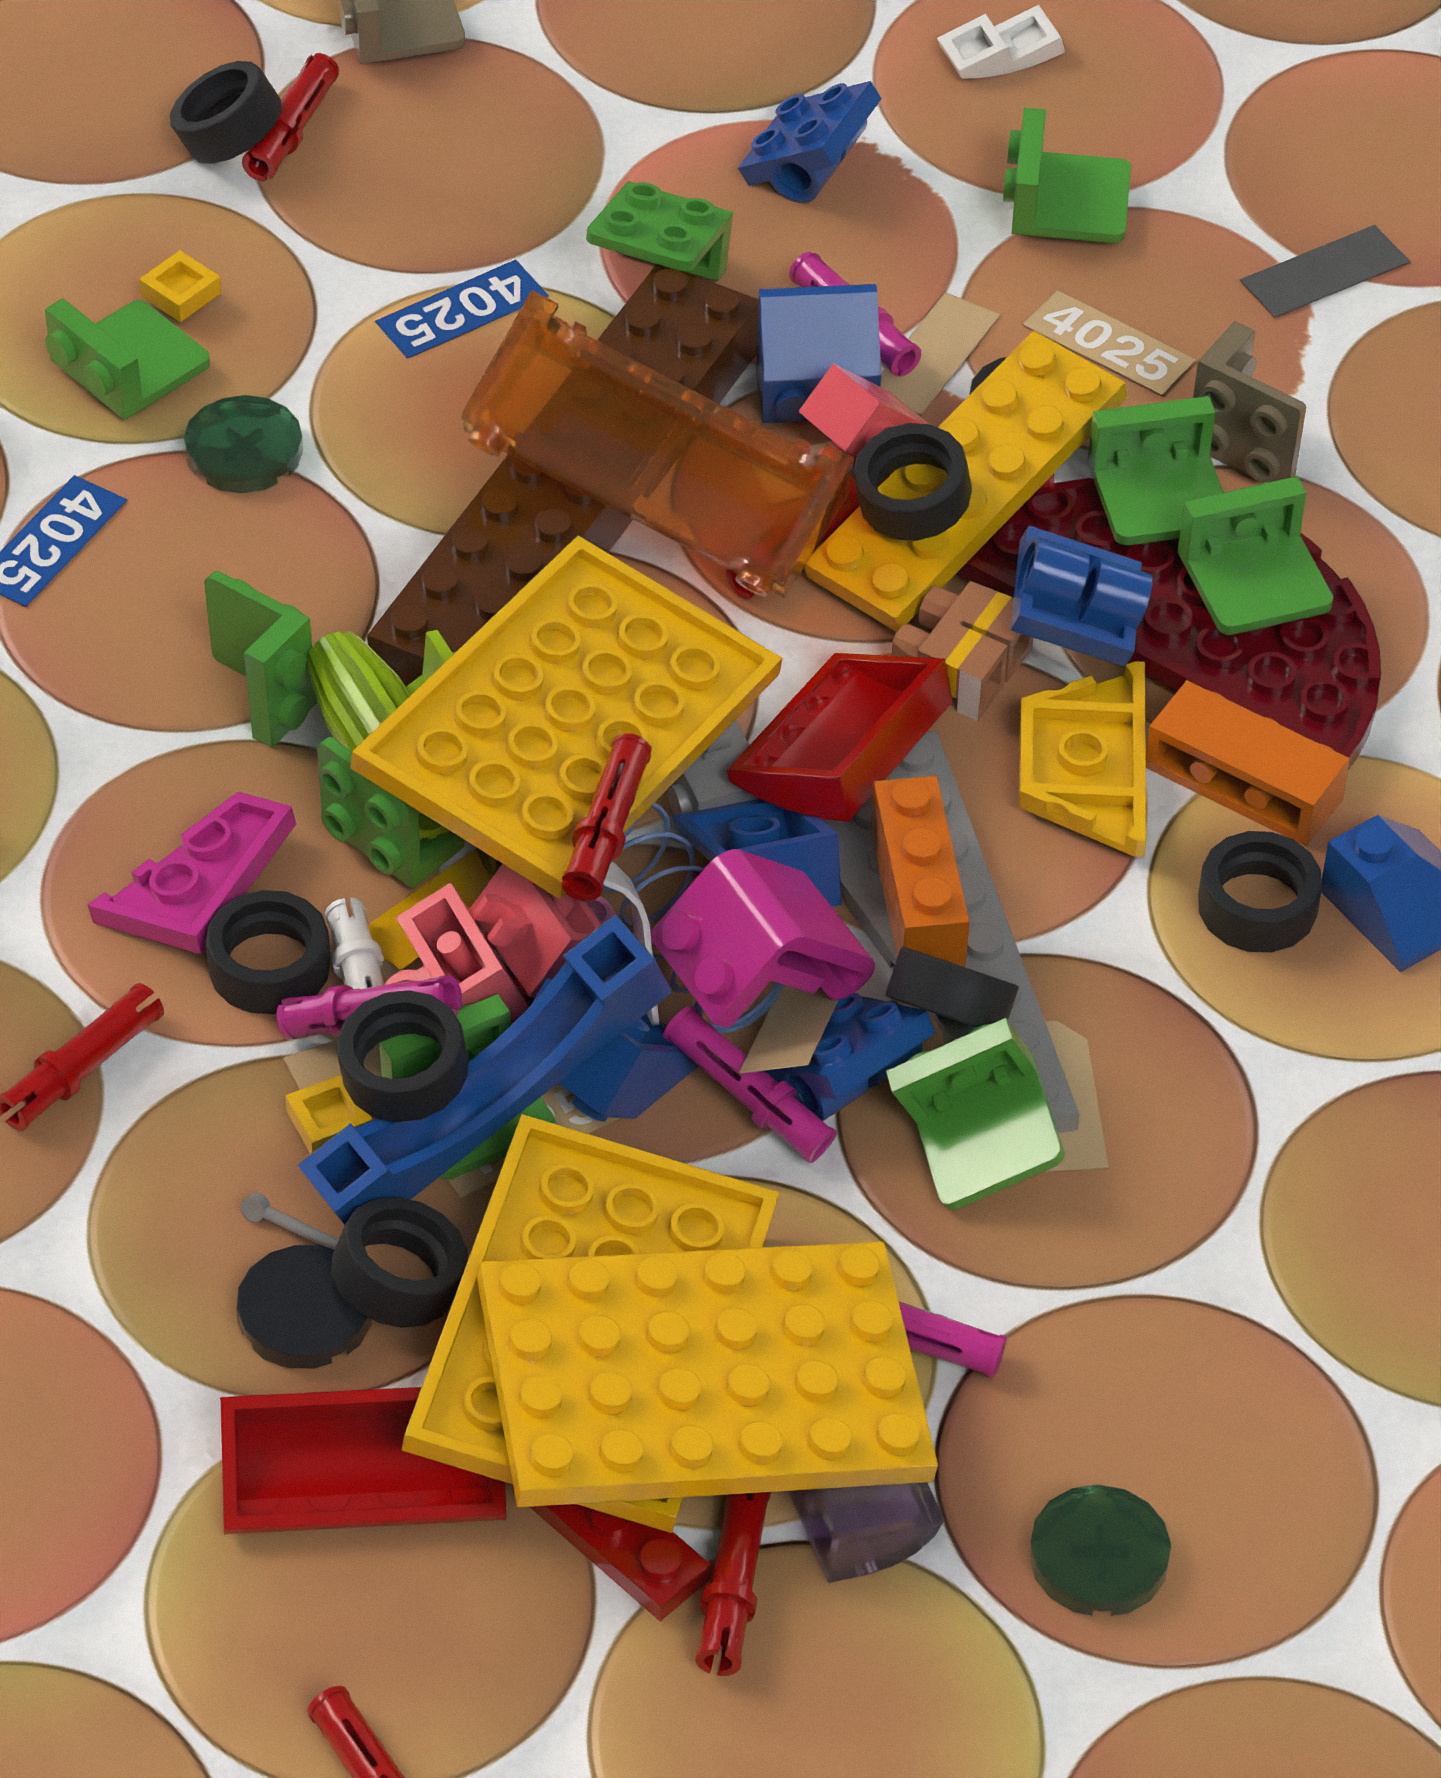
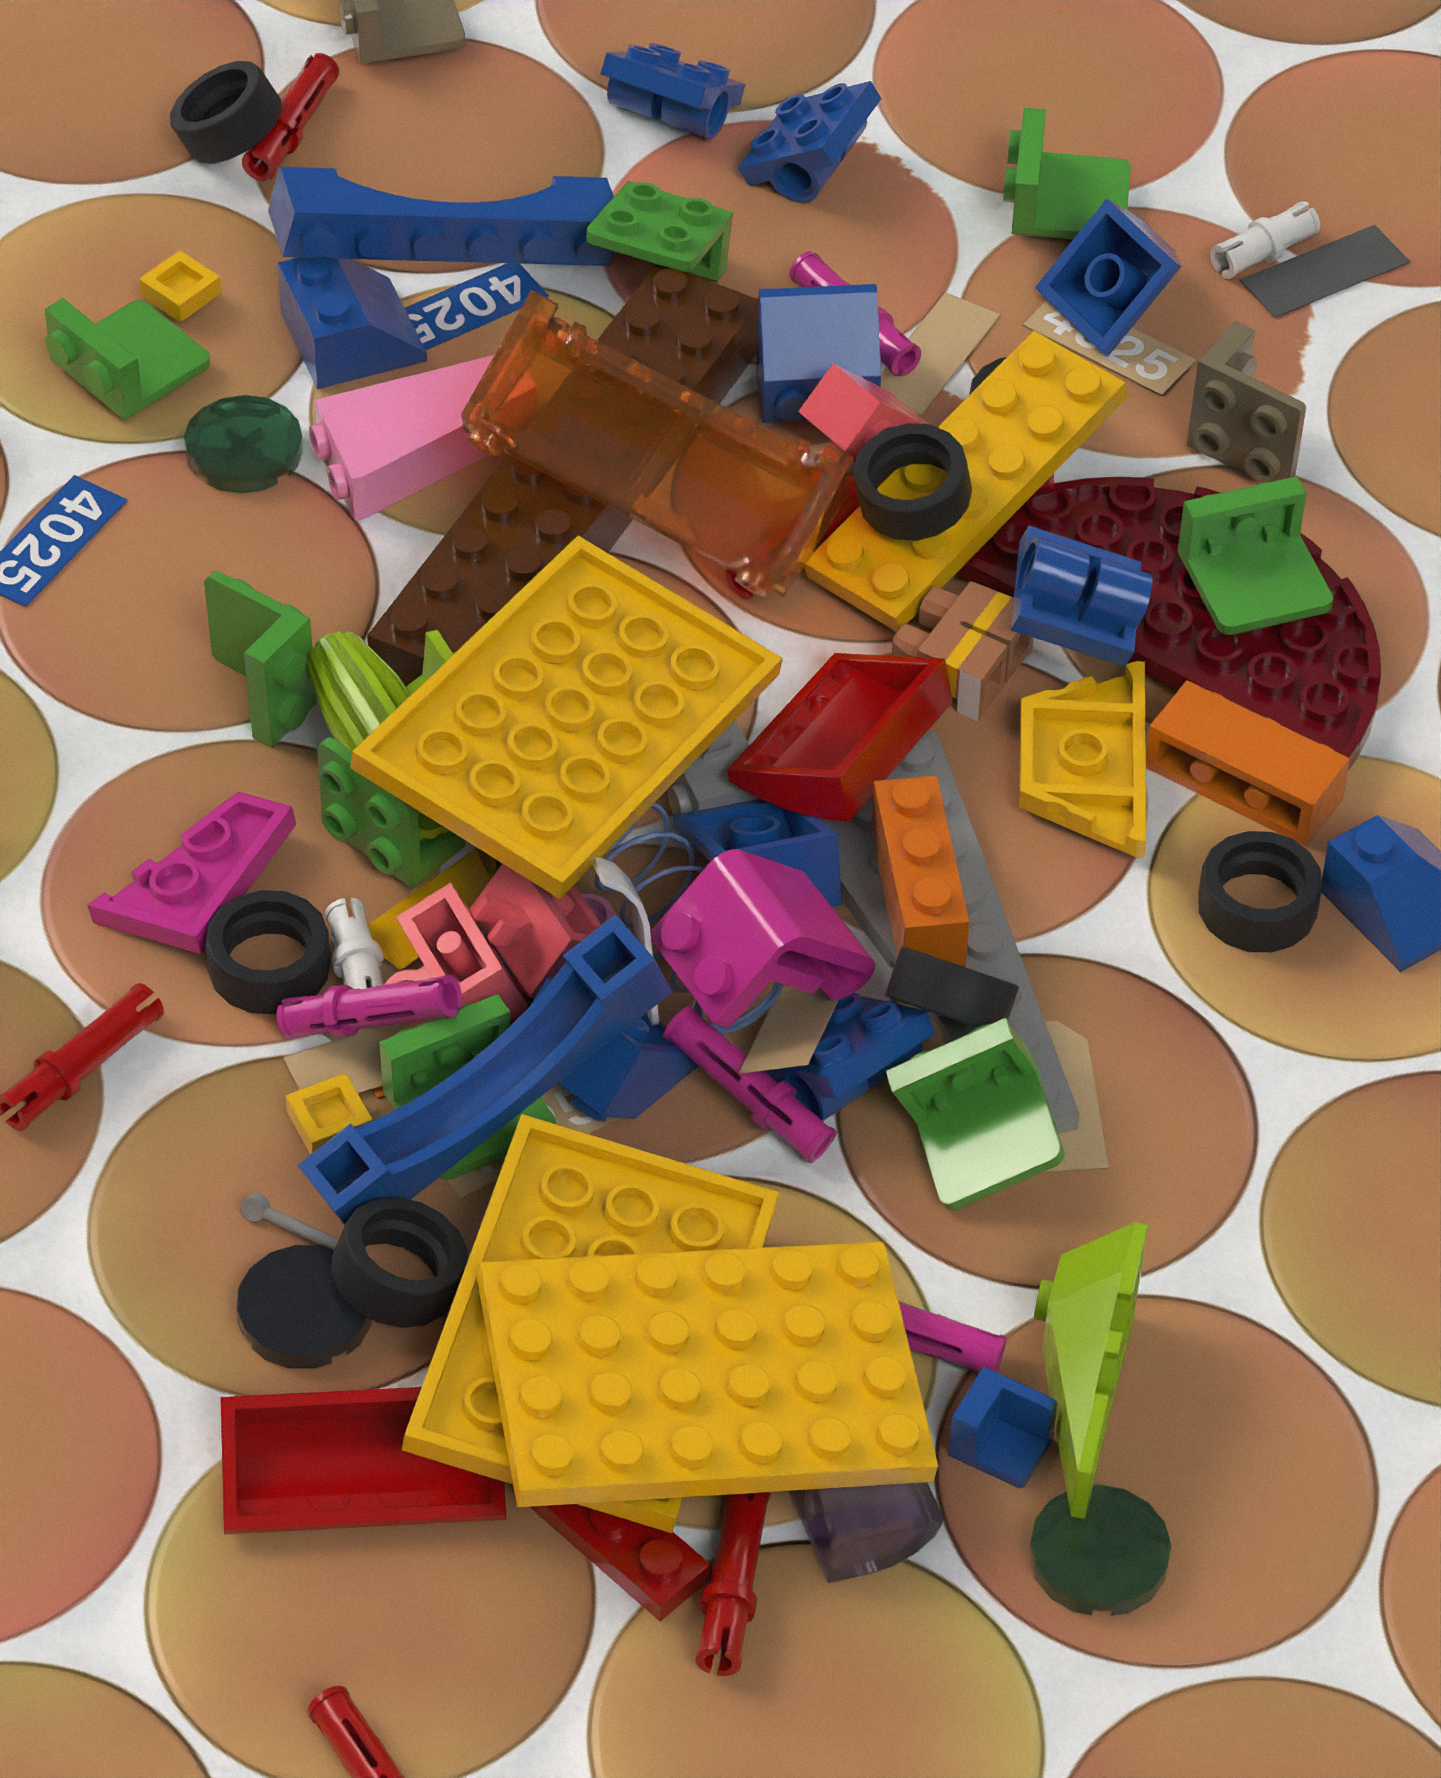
(335, 218): none -> blue arch
(345, 320): none -> blue slope
(395, 1015): black tyre -> none
(396, 436): none -> bright pink slope
(600, 835): red pin -> none
(680, 93): none -> blue plate
(990, 50): white slope -> none
(1002, 1428): none -> blue panel
(1085, 1344): none -> lime wedge
(1109, 275): none -> blue slope
(1150, 463): bright green bracket -> none
(1265, 240): none -> white pin

